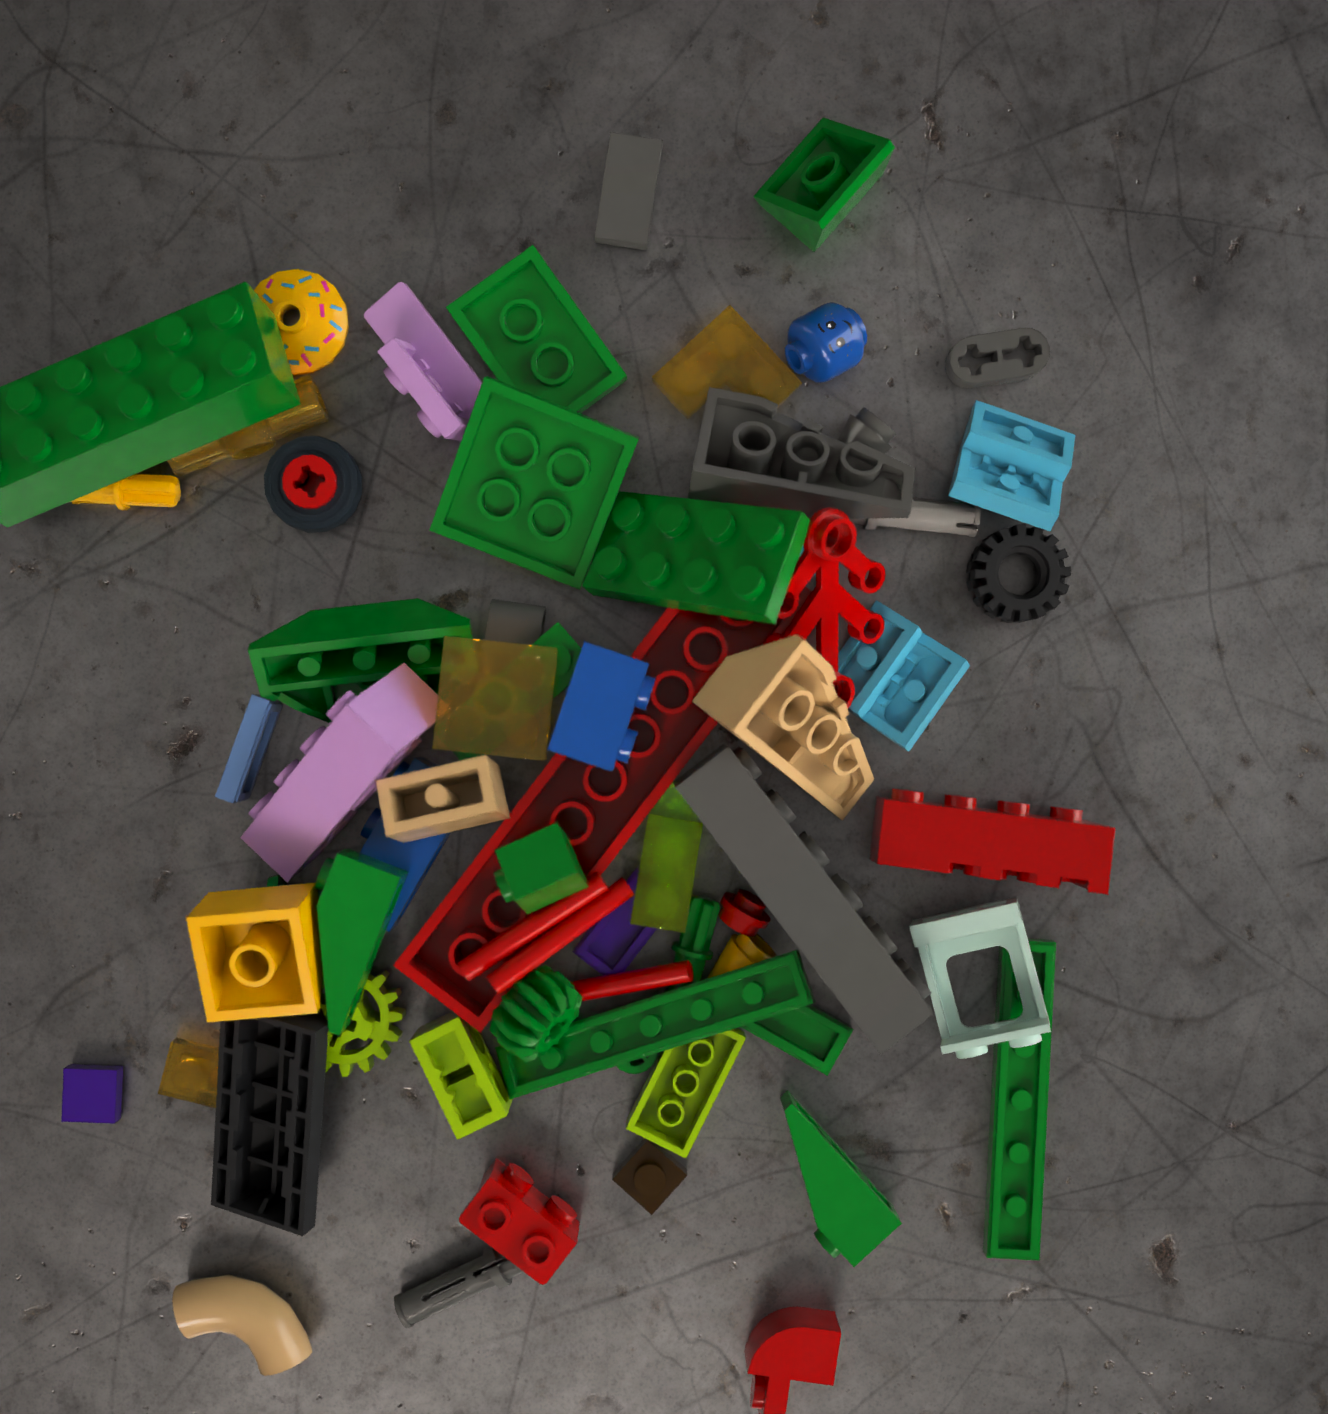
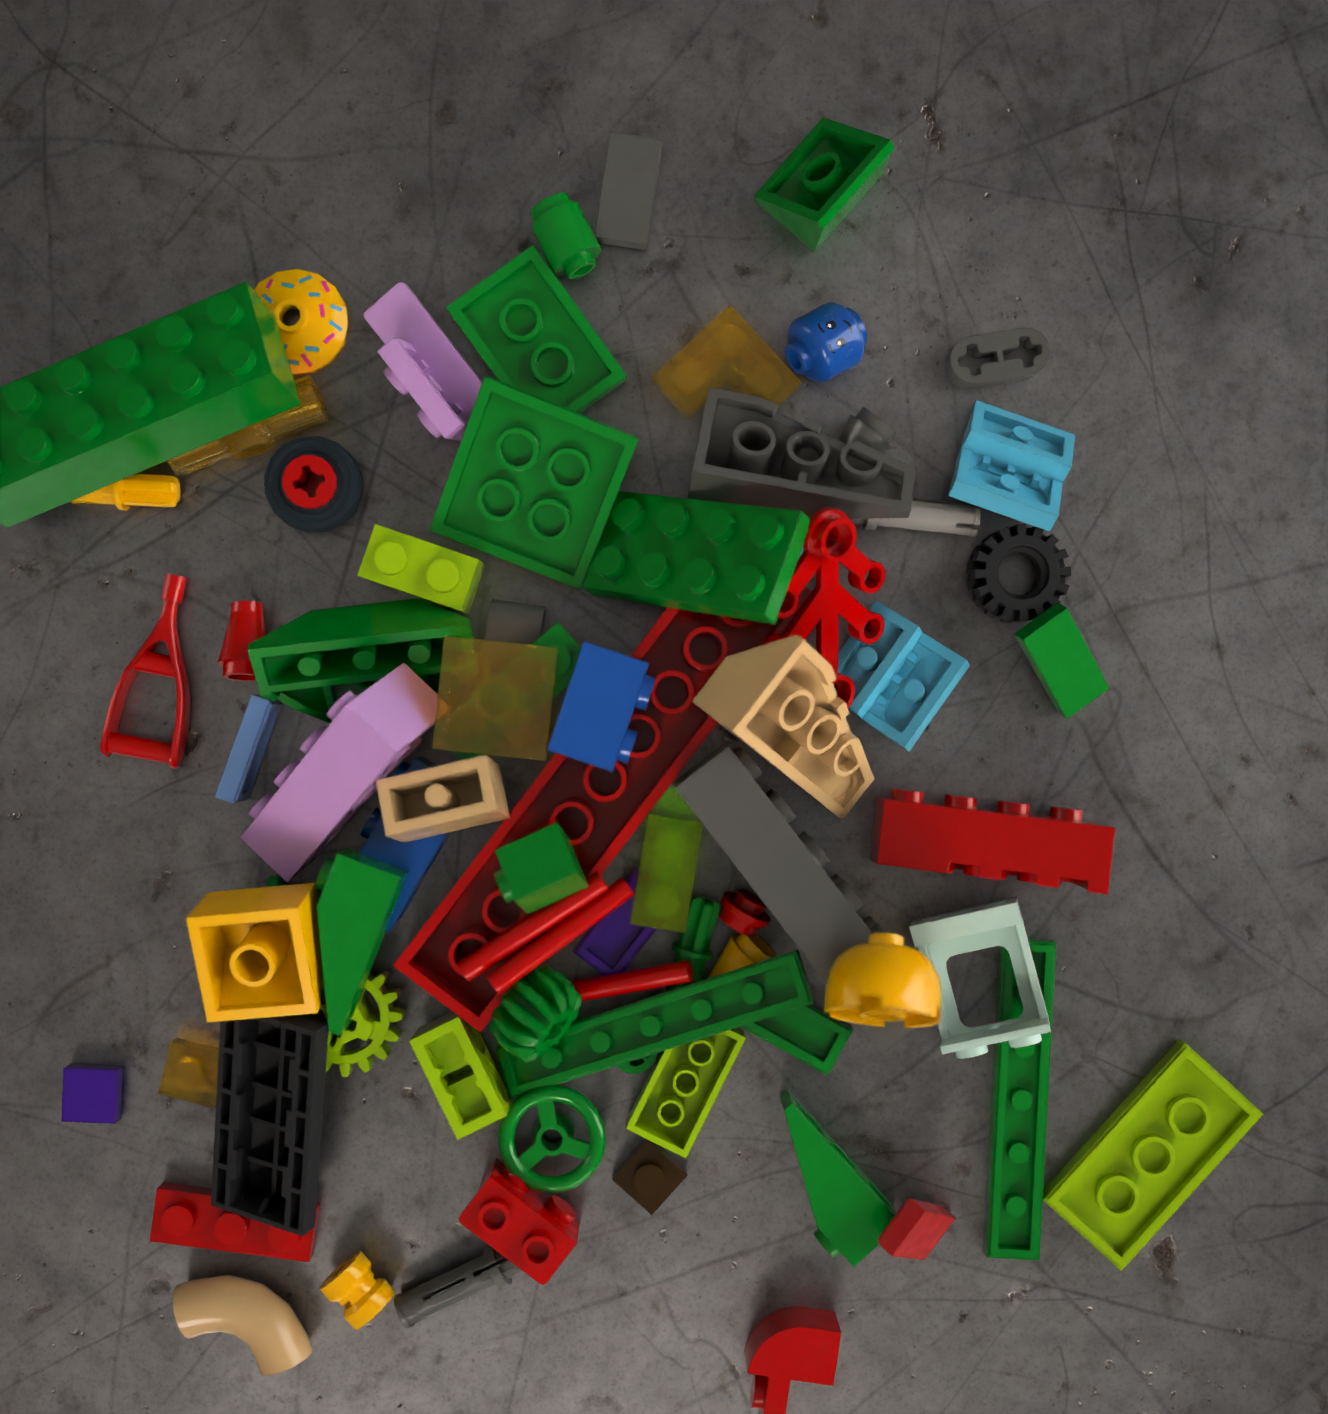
(157, 664): none -> red piece
(188, 1219): none -> red plate
(244, 627): none -> red cone
(357, 1290): none -> yellow wheel
(421, 569): none -> lime brick
(559, 1120): none -> green piece
(565, 236): none -> green brick
(884, 984): none -> yellow cylinder
(915, 1229): none -> red tile
(1062, 660): none -> green tile
(1150, 1154): none -> lime tile

